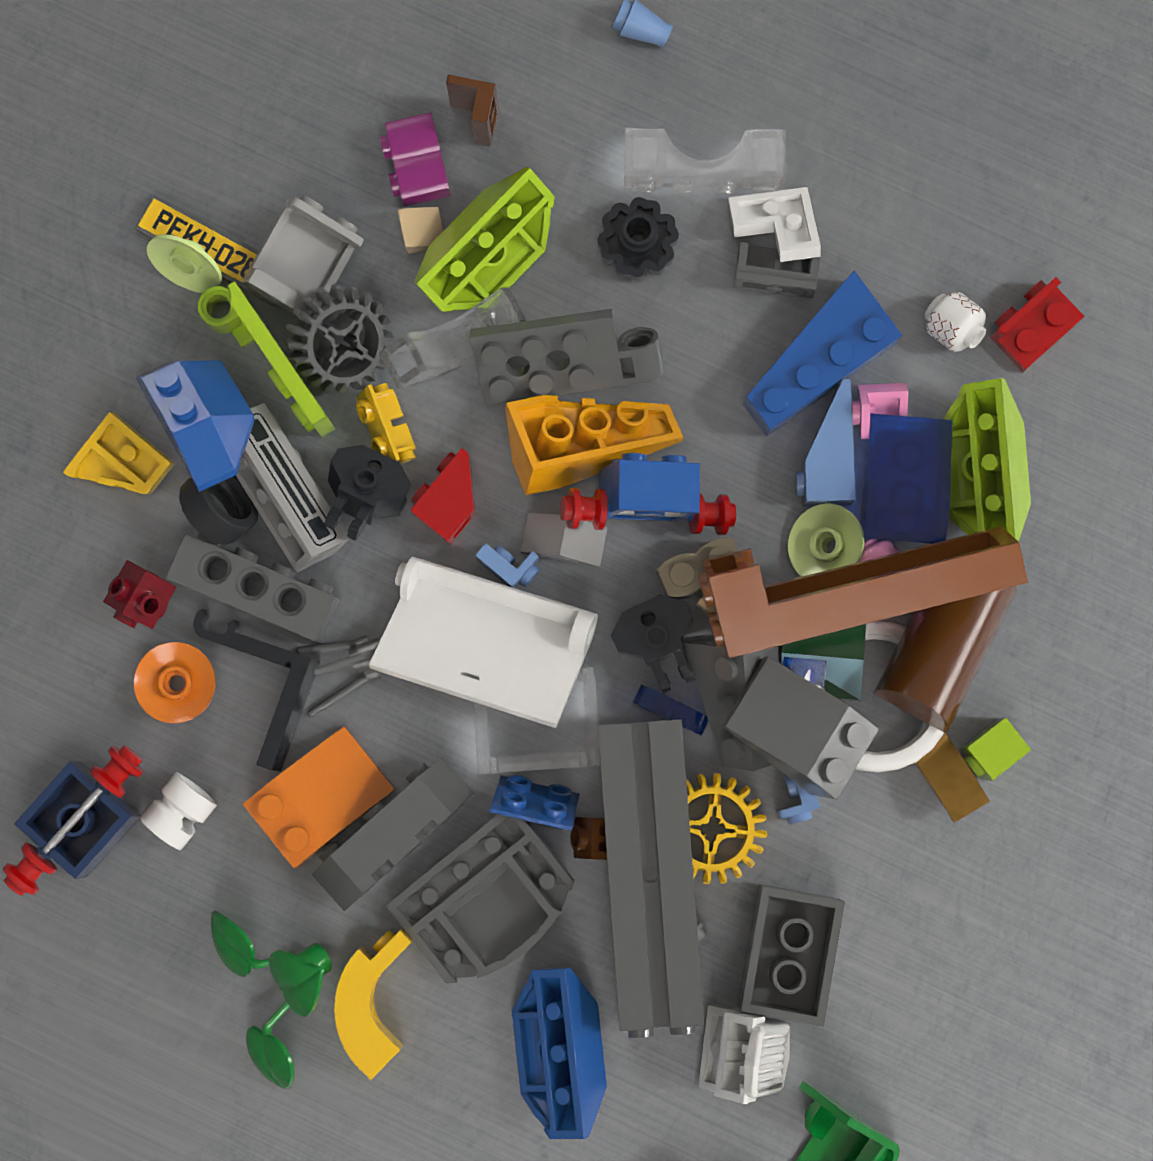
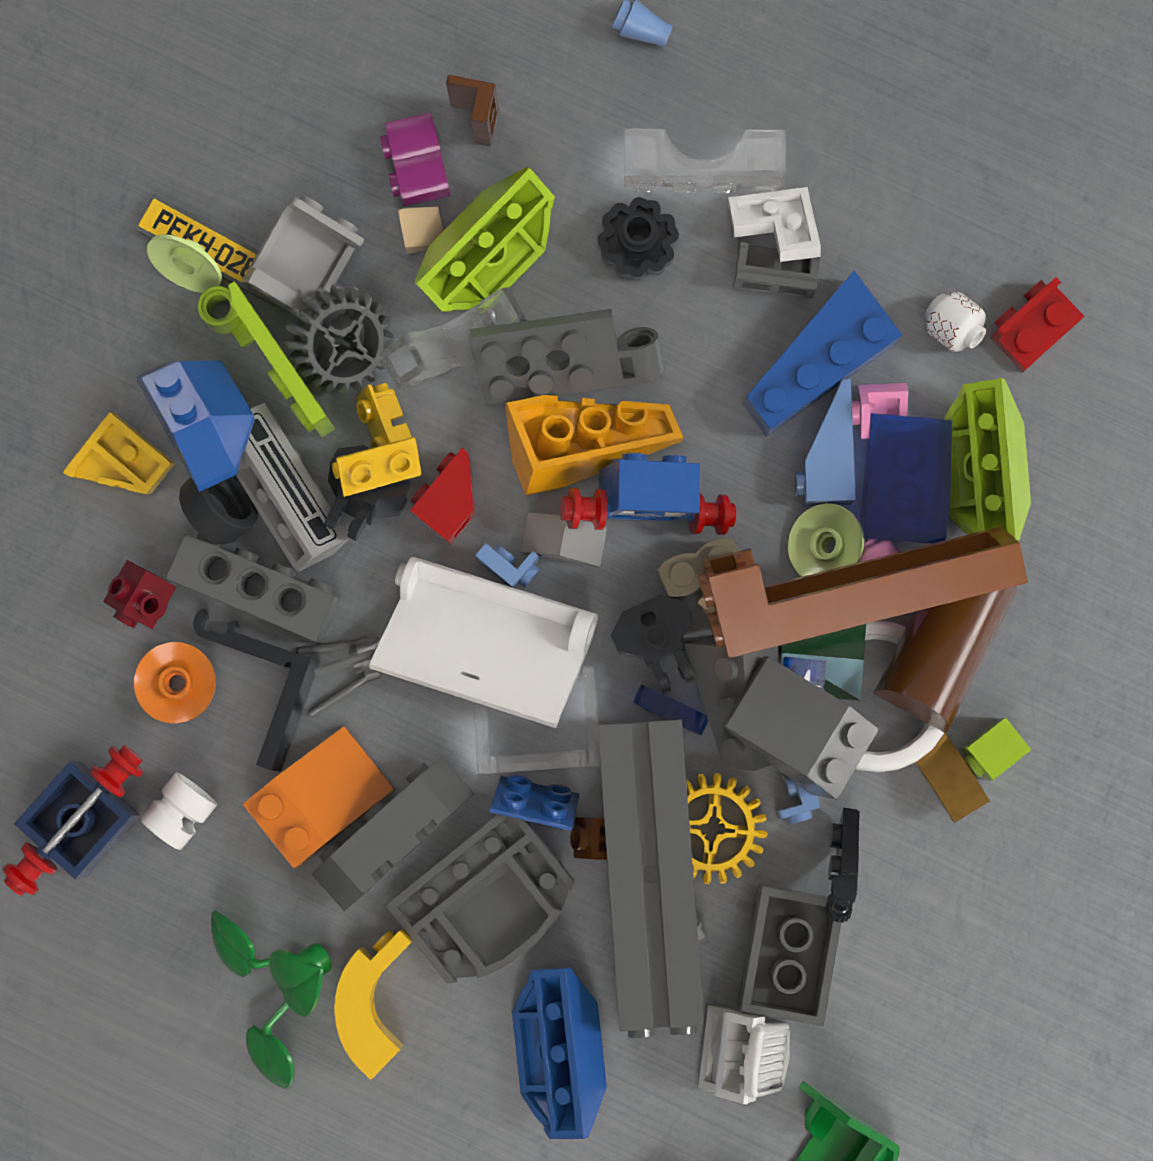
(377, 466): none -> yellow hinge
(843, 865): none -> black hinge

